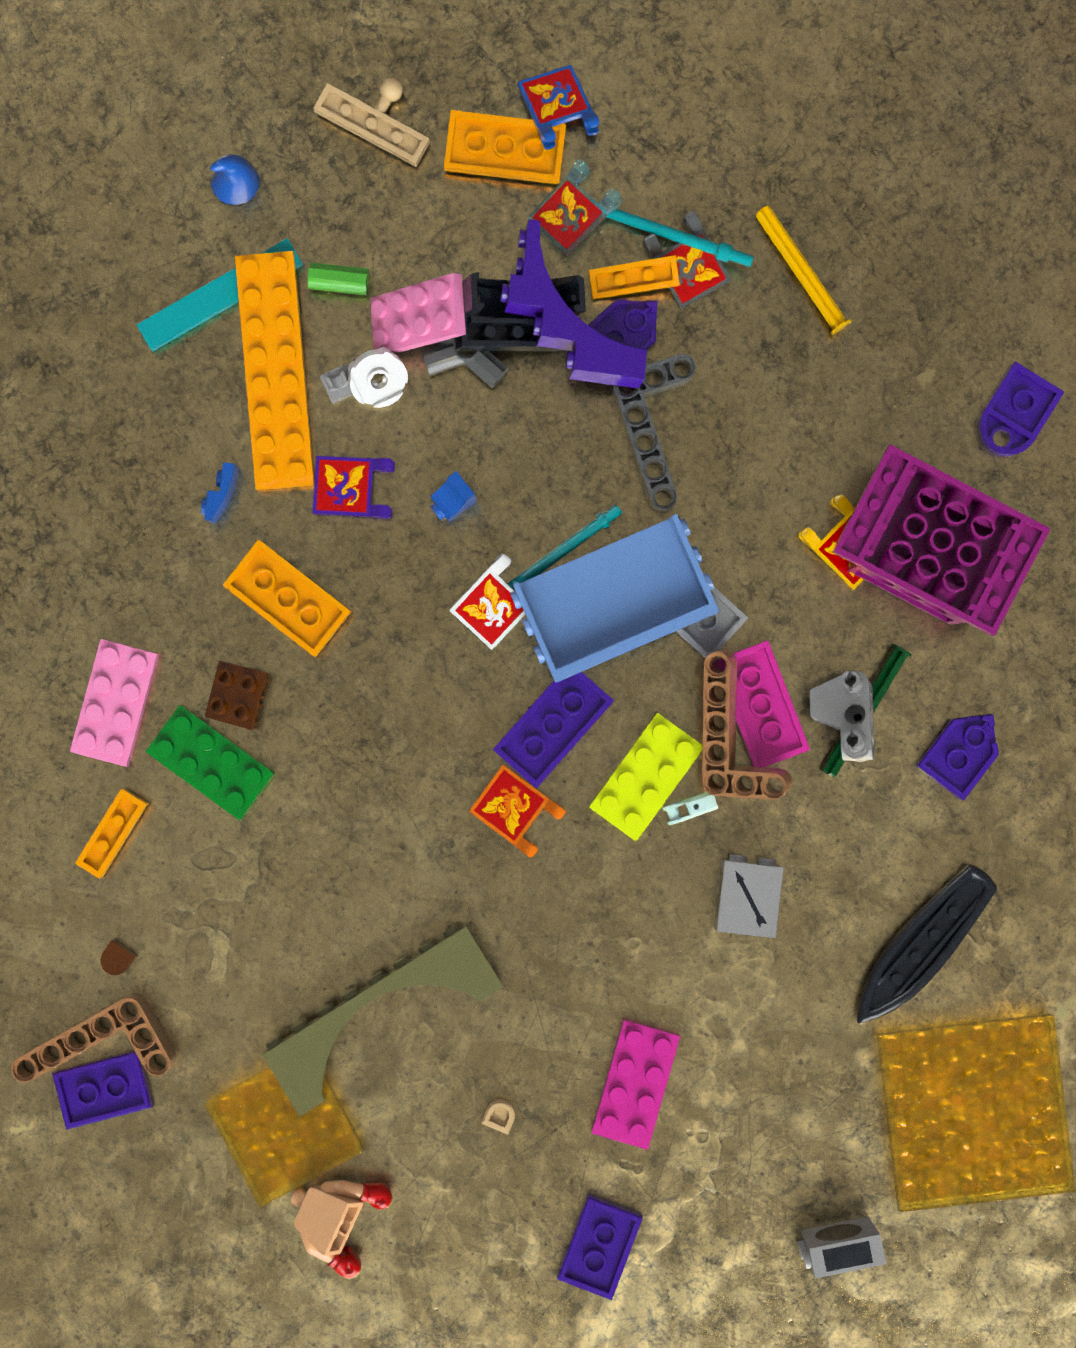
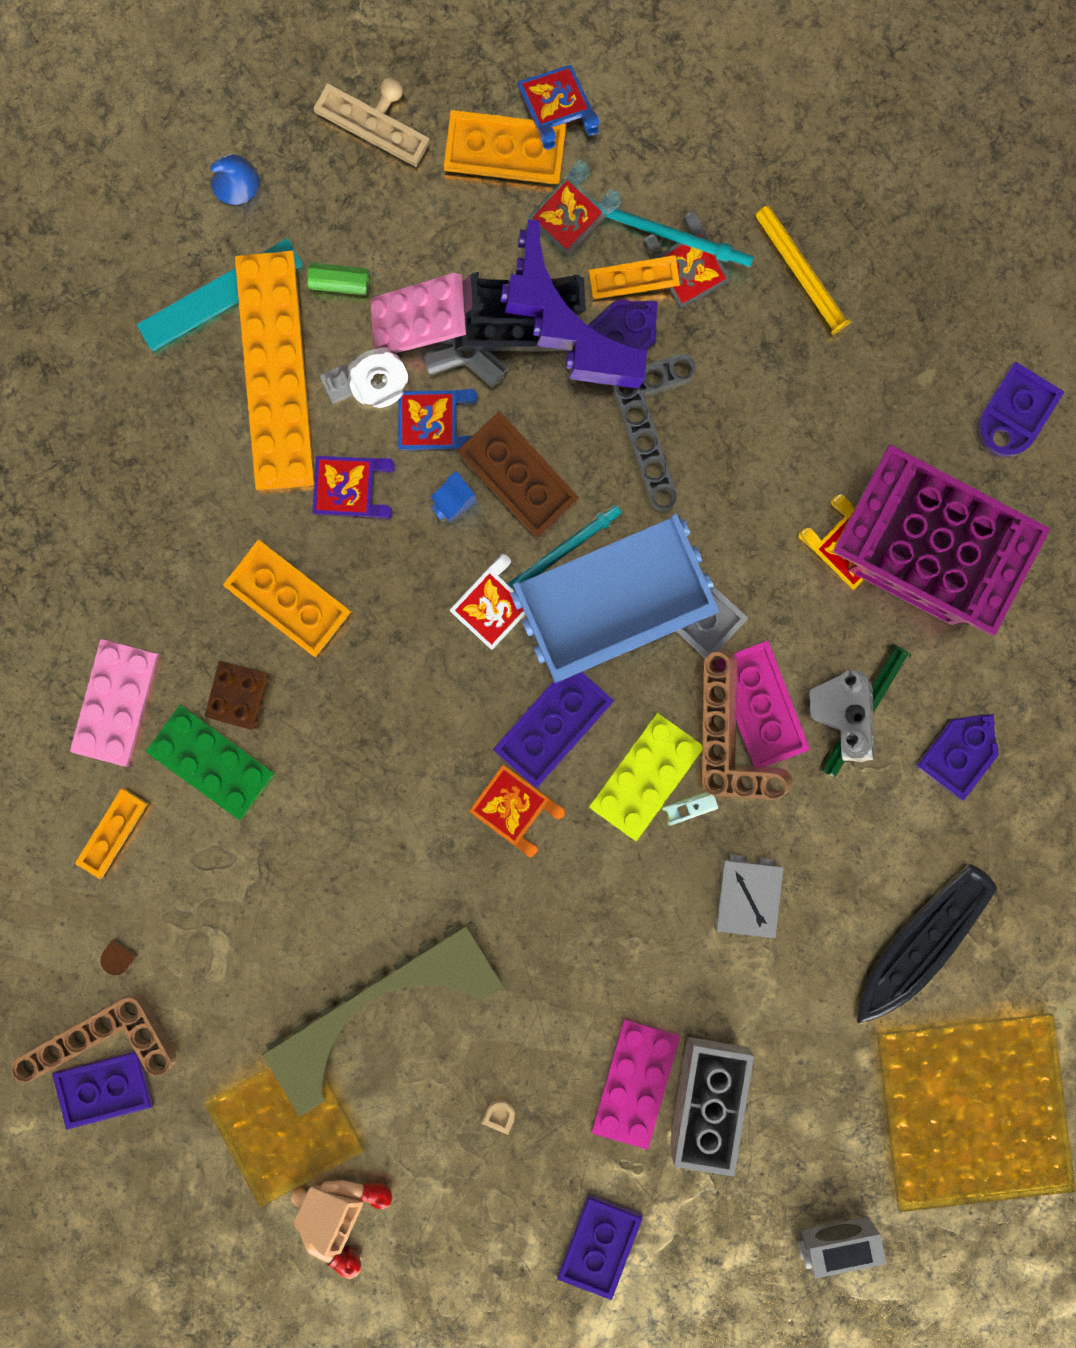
(217, 501): blue slope -> none
(430, 419): none -> flag
(517, 474): none -> reddish brown plate
(710, 1106): none -> light grey brick

